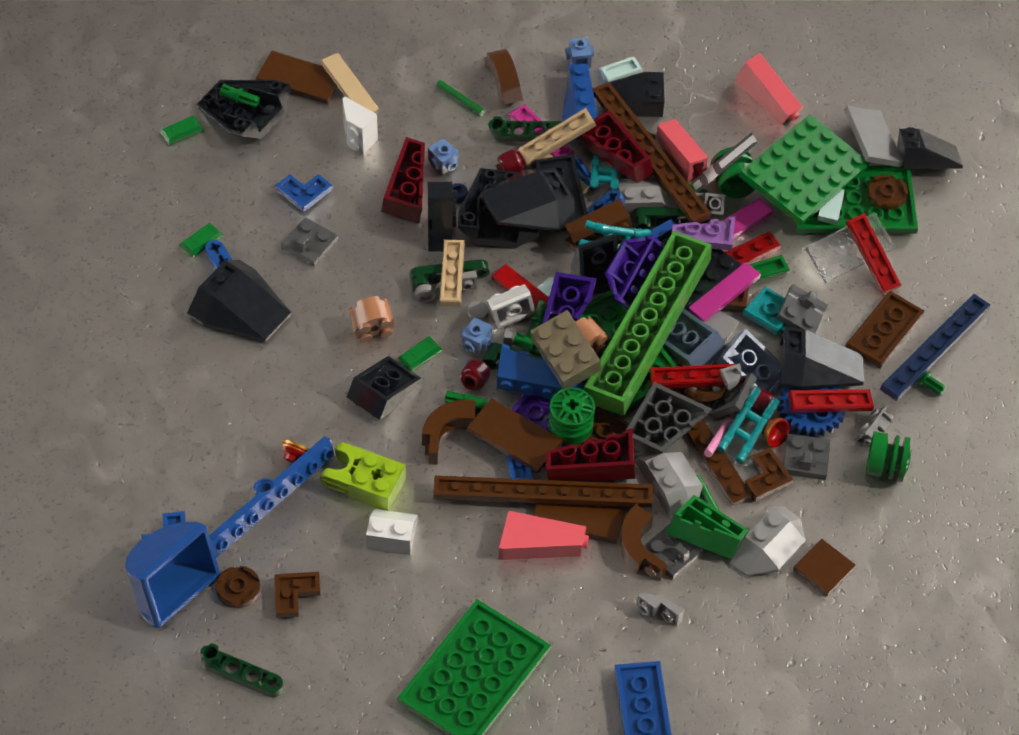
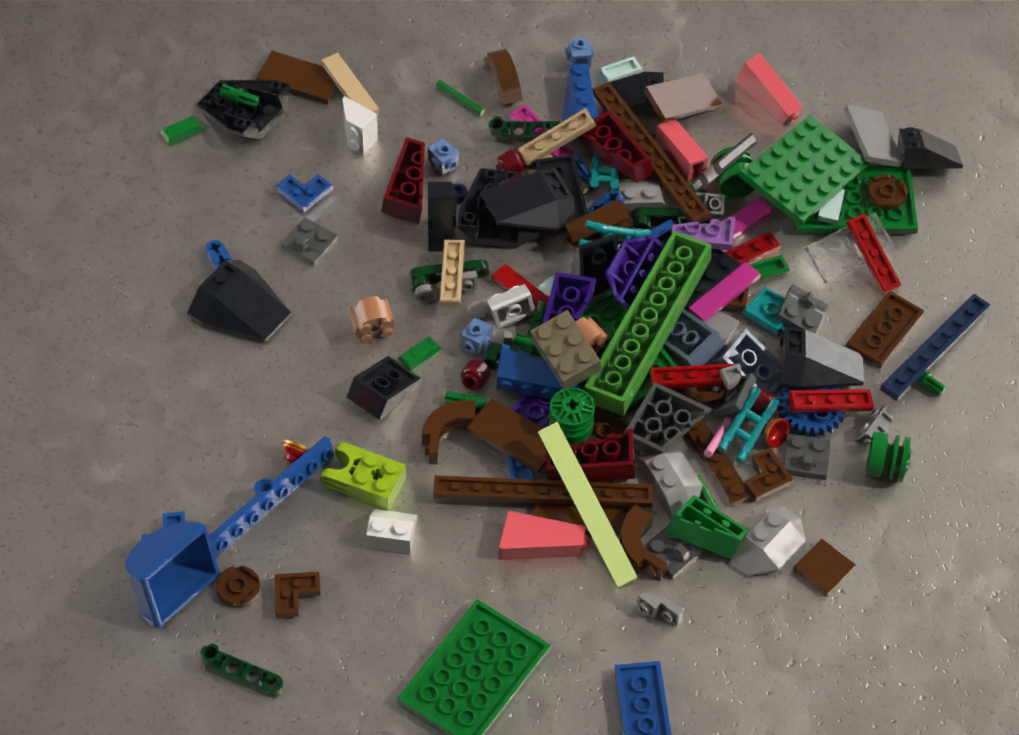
(197, 242): green tile -> none
(587, 505): none -> yellowish green tile
(682, 97): none -> tile

